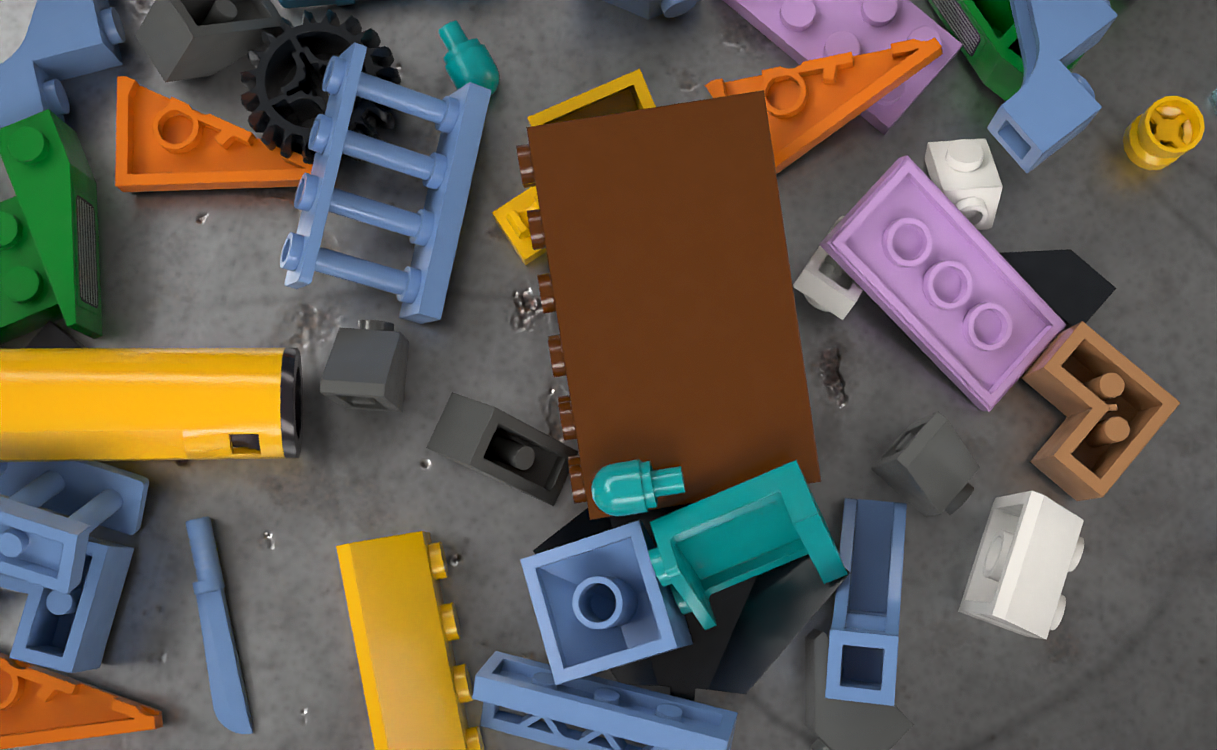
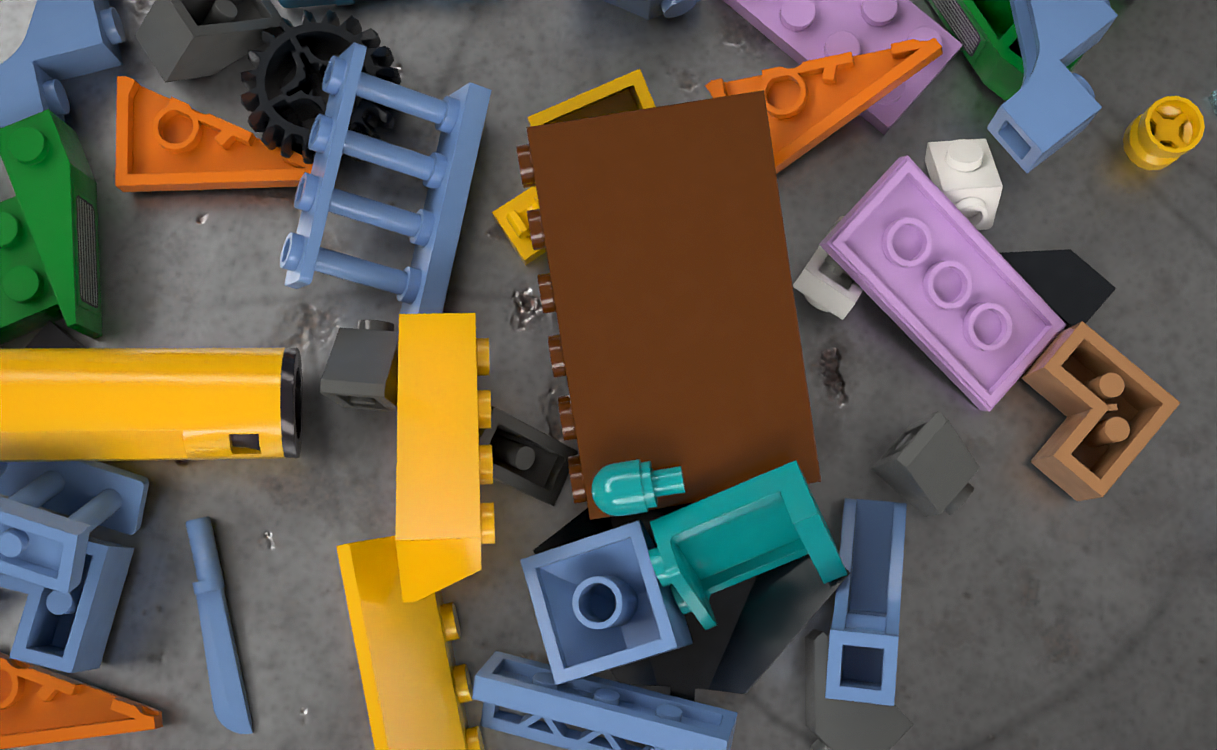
(440, 452): none -> yellow slope
(467, 59): teal cylinder -> none
(1024, 564): white slope -> none

